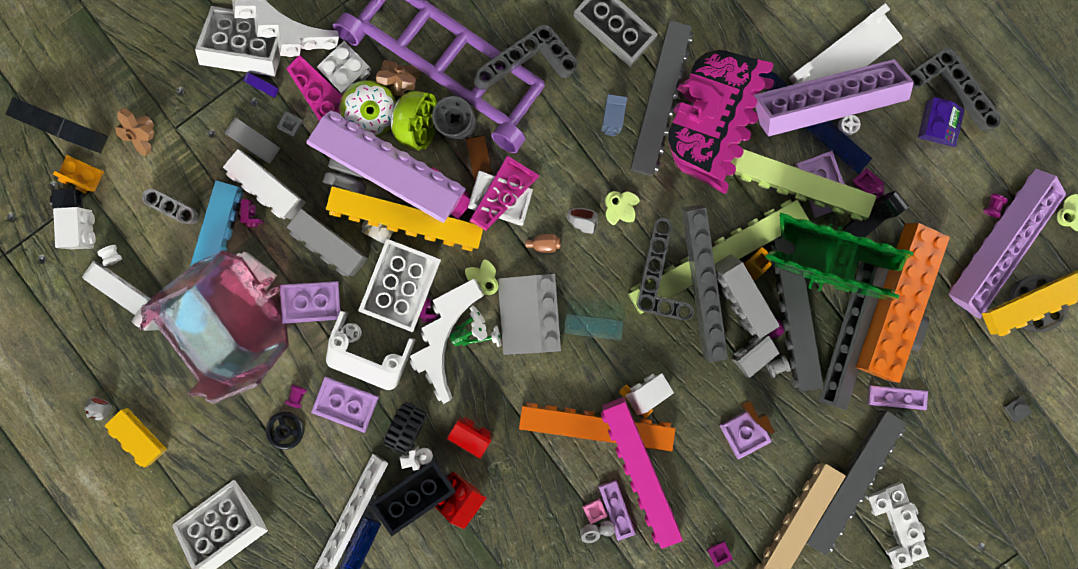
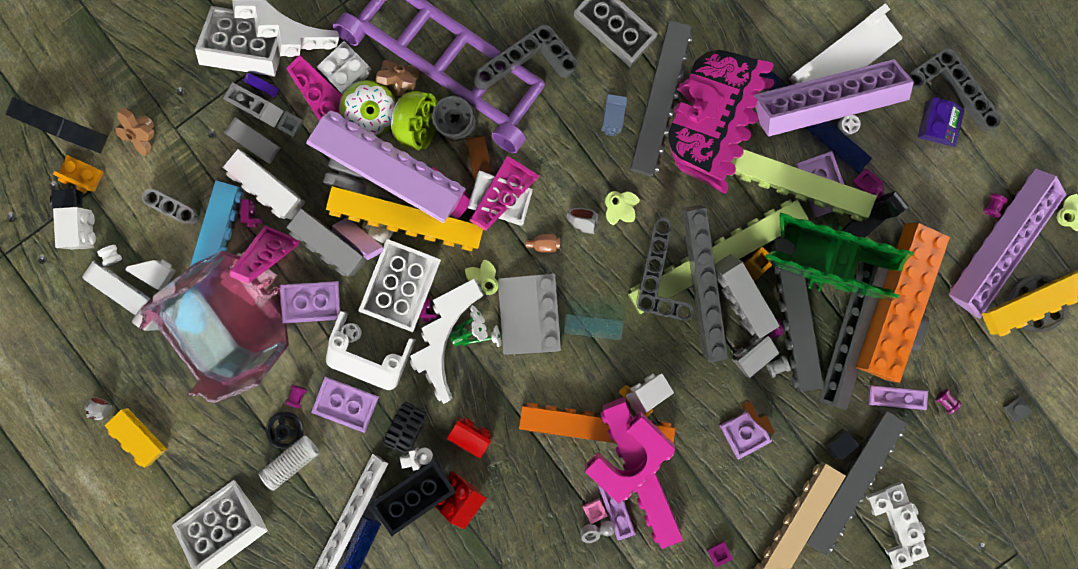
(153, 272): none -> white slope
(253, 104): none -> light grey slope
(263, 253): none -> dark pink wing
(269, 477): none -> white piece
(357, 238): none -> lavender tile
(621, 483): none -> dark pink arch
(841, 445): none -> black brick
(953, 406): none -> magenta bush

